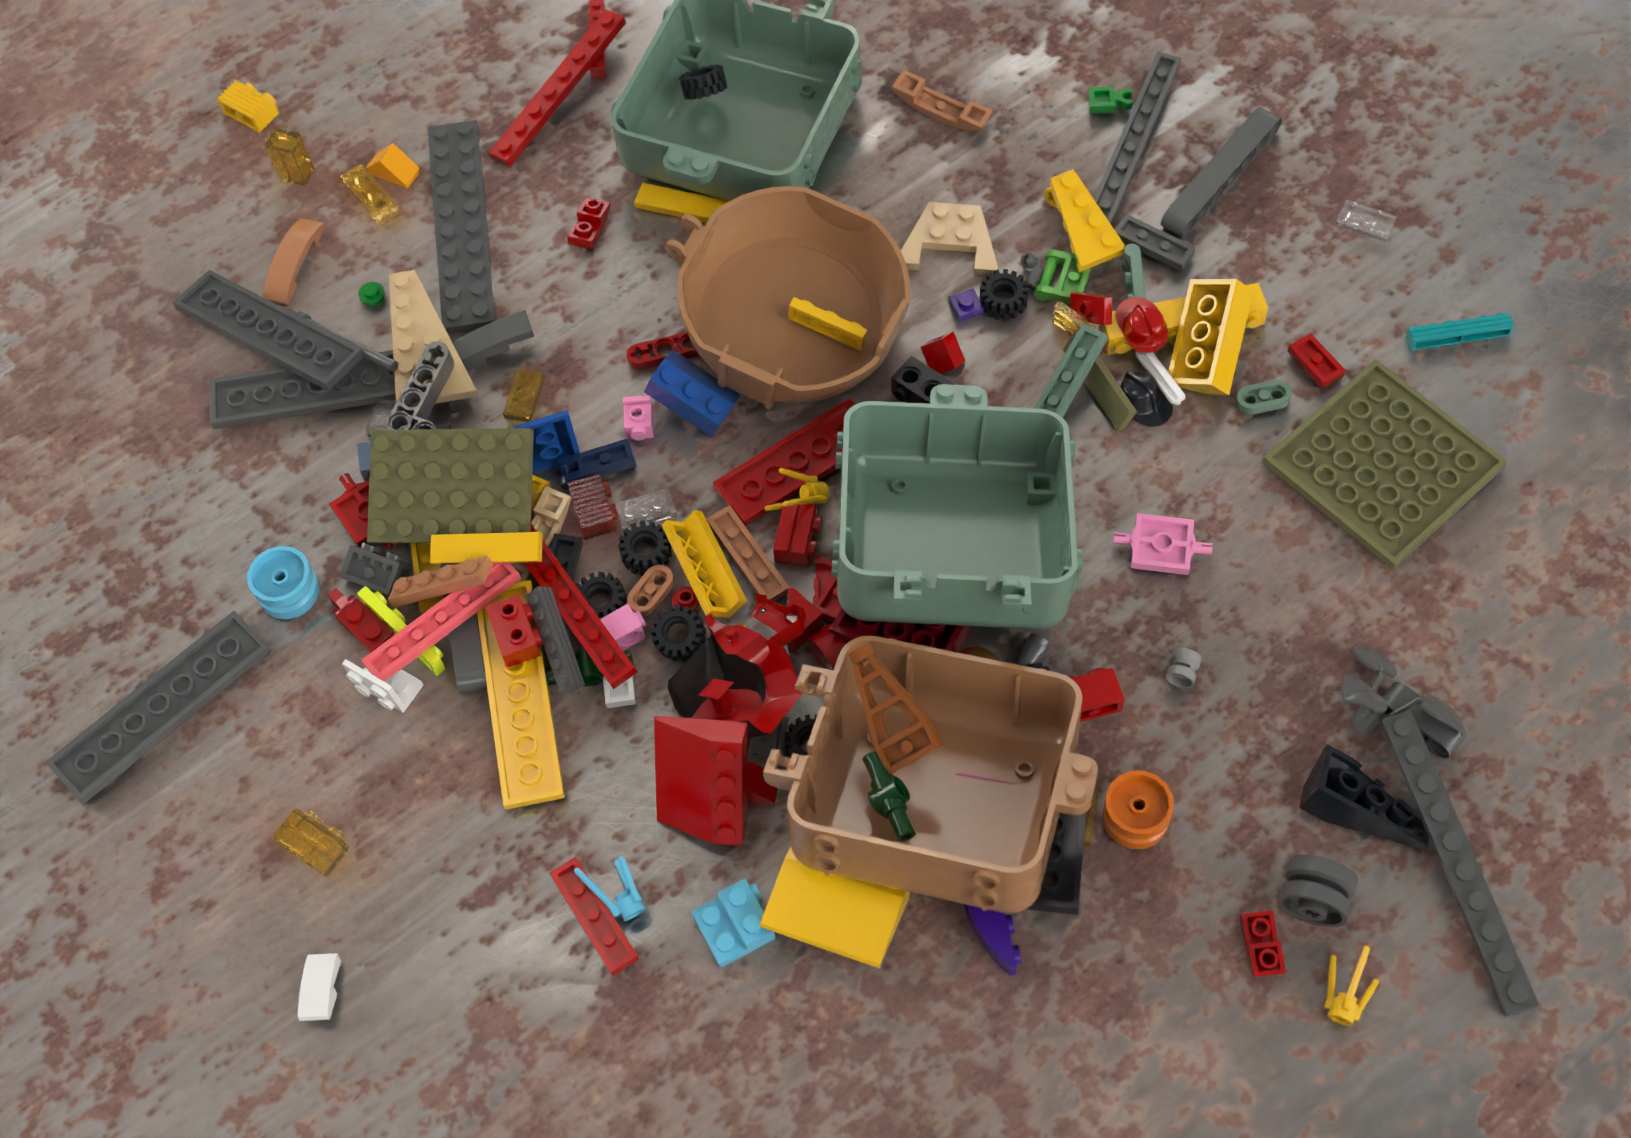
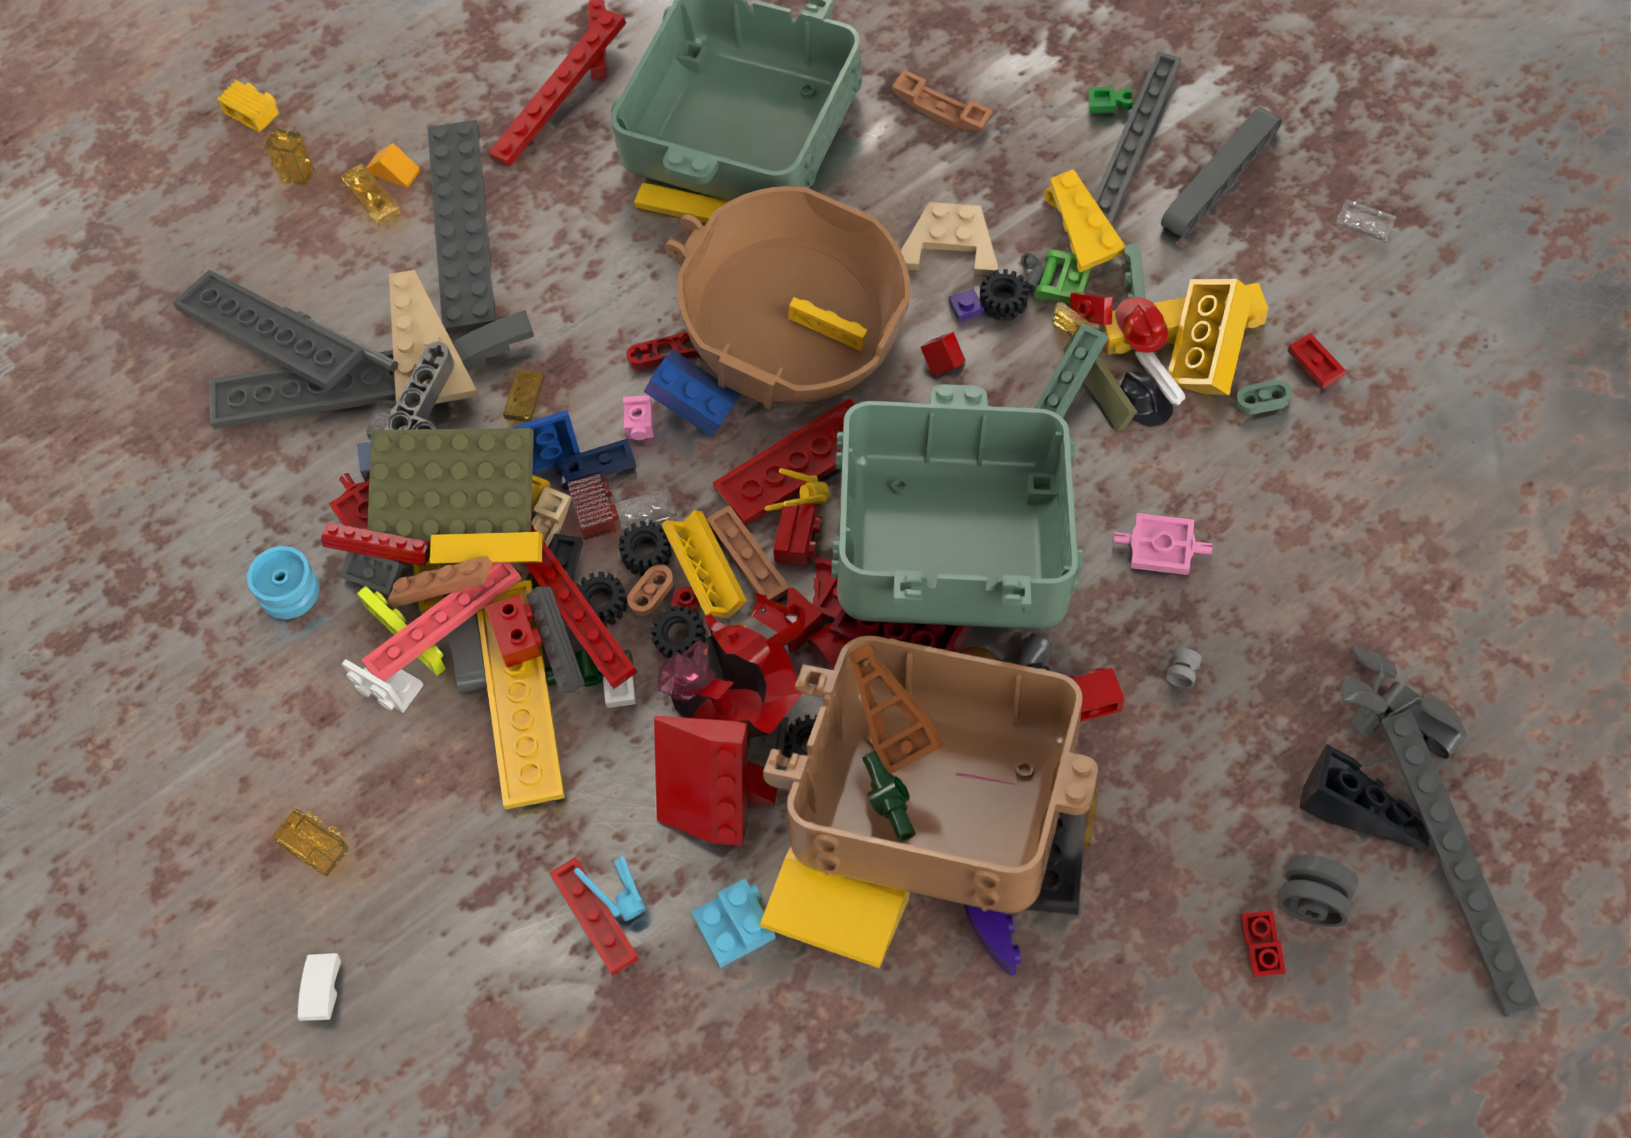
(157, 707): dark grey plate -> none
(288, 259): nougat slope -> none
(359, 620): red hinge -> none
(371, 294): green plate -> none
(375, 544): none -> red piece
(589, 223): red slope -> none
(625, 626): bright pink brick -> none
(686, 674): none -> clear pink brick
(703, 82): black tyre -> none
(923, 380): black brick -> none
(1137, 809): orange wheel -> none
(1155, 242): dark grey plate -> none
(1344, 1007): yellow plant -> none
(1384, 463): olive plate -> none
(1459, 331): teal piece -> none

